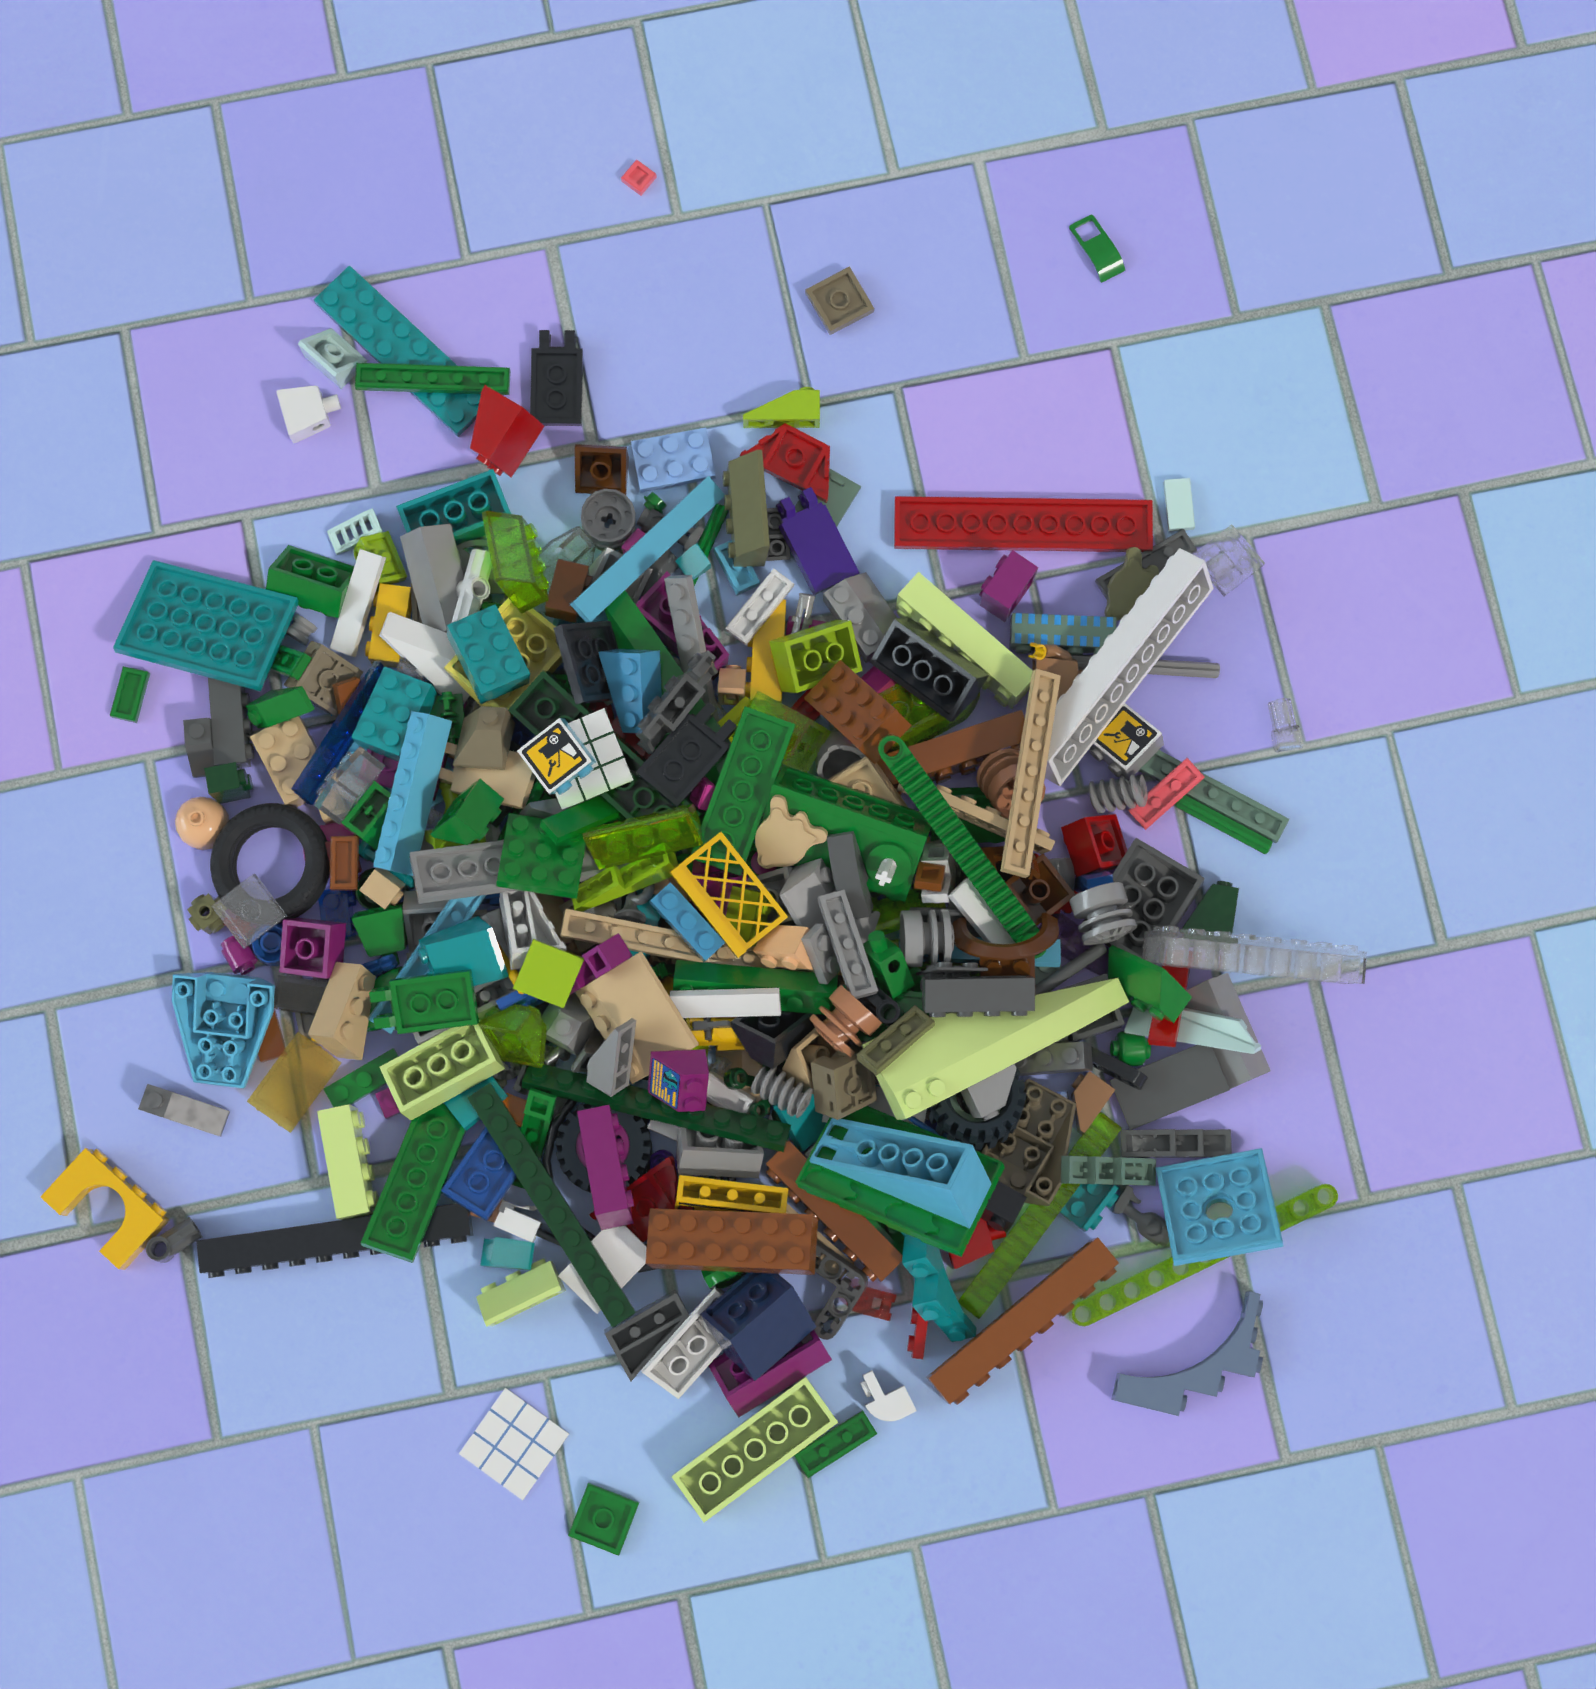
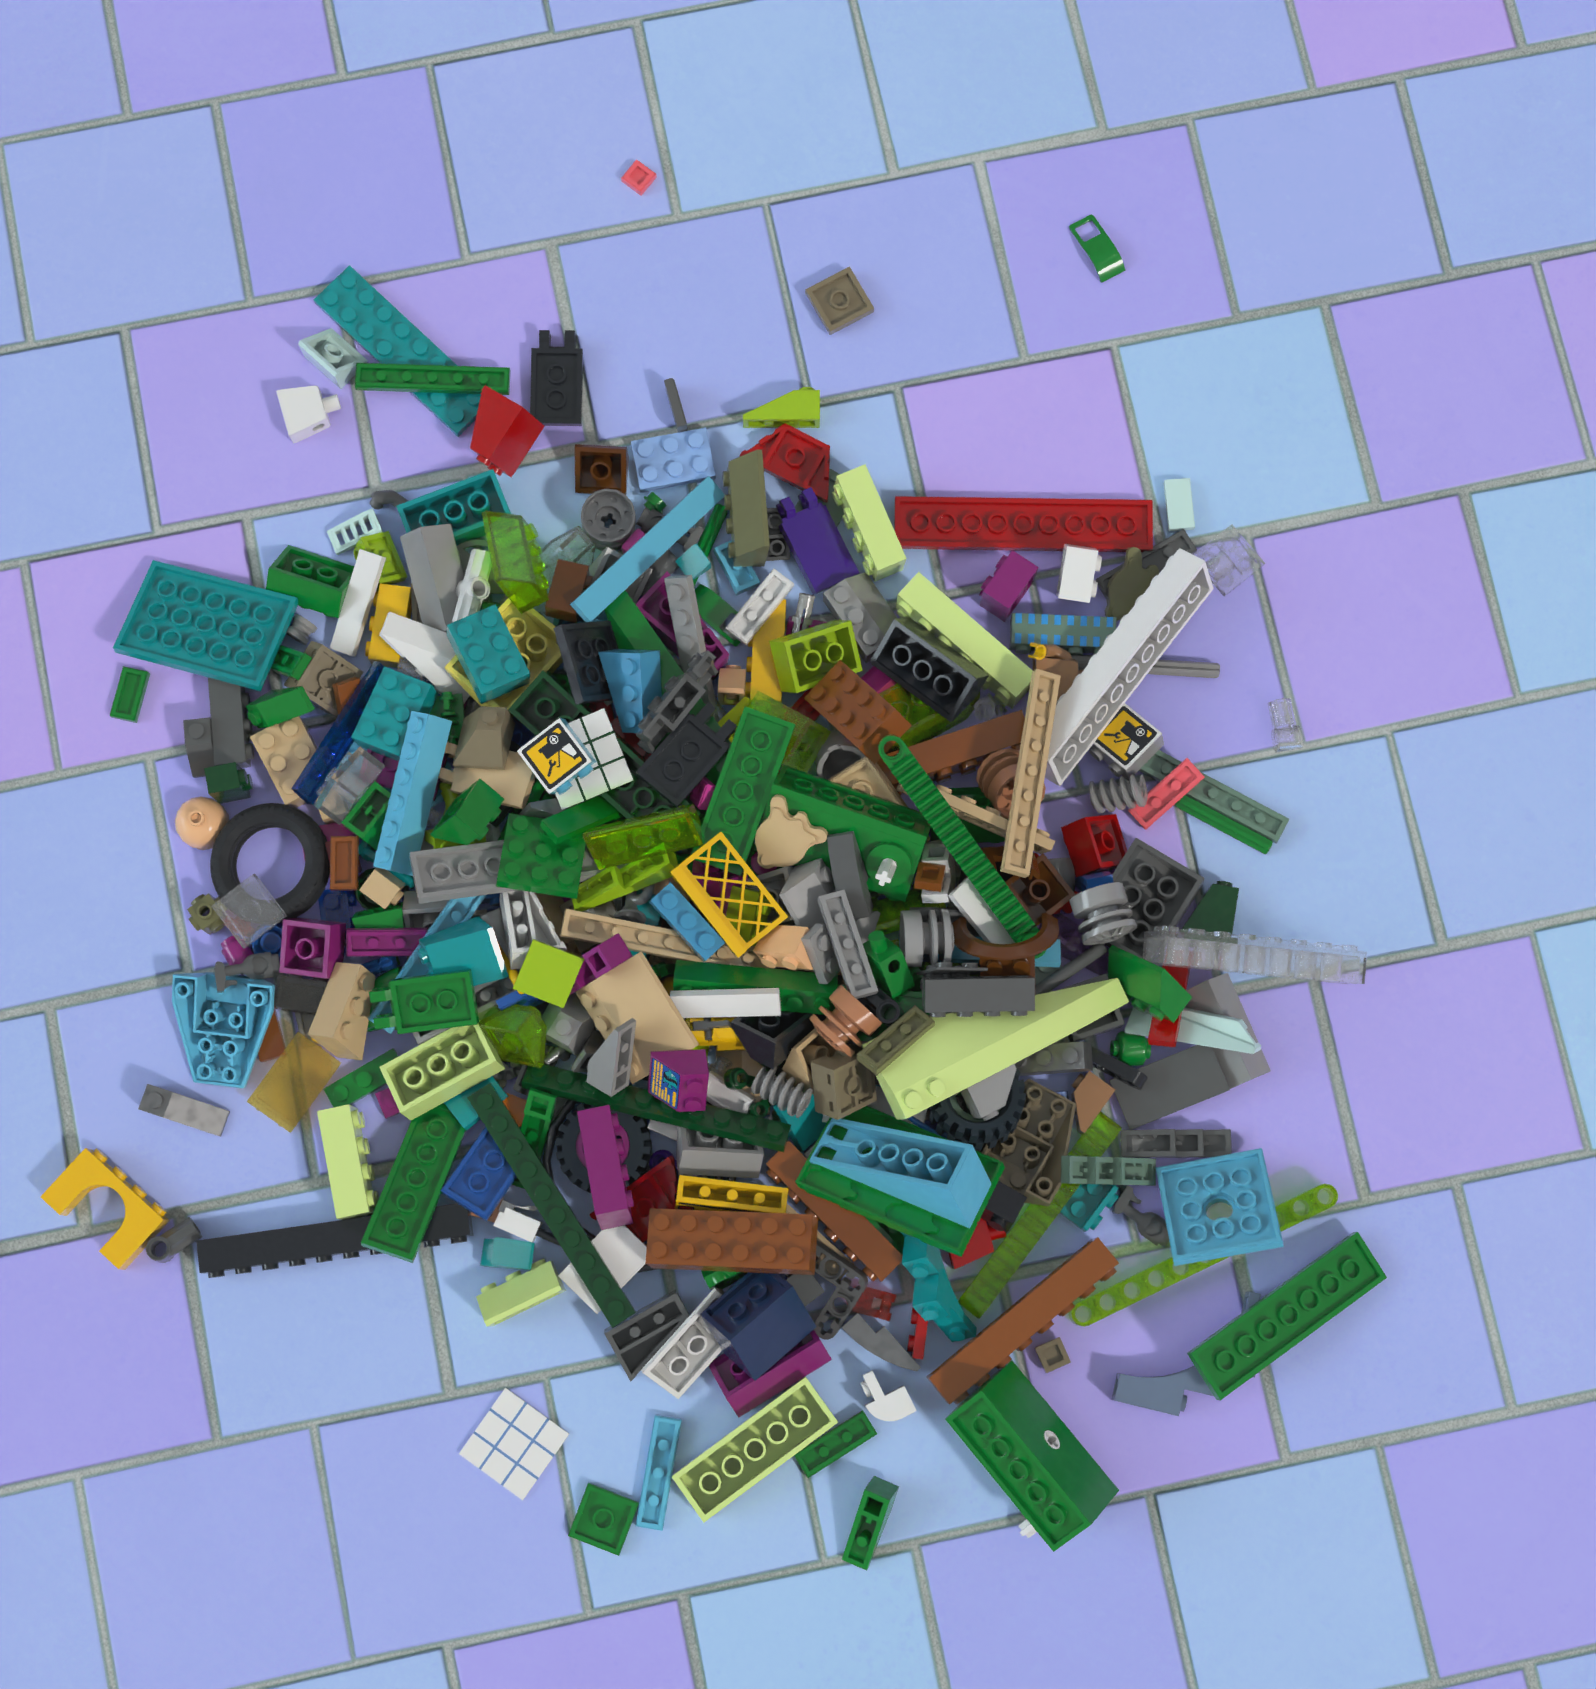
(254, 967): none -> dark grey piece
(383, 497): none -> dark grey arm
(383, 941): none -> magenta tile
(658, 1472): none -> medium azure tile
(675, 405): none -> dark grey tile
(714, 610): none -> green piece
(805, 1286): none -> dark grey brick
(869, 523): none -> yellowish green brick
(870, 1522): none -> green slope
(879, 1343): none -> flat silver slope
(988, 708): none -> clear piece
(1032, 1457): none -> green piece
(1052, 1355): none -> dark tan plate
(1077, 573): none -> white brick
(1286, 1315): none -> green plate

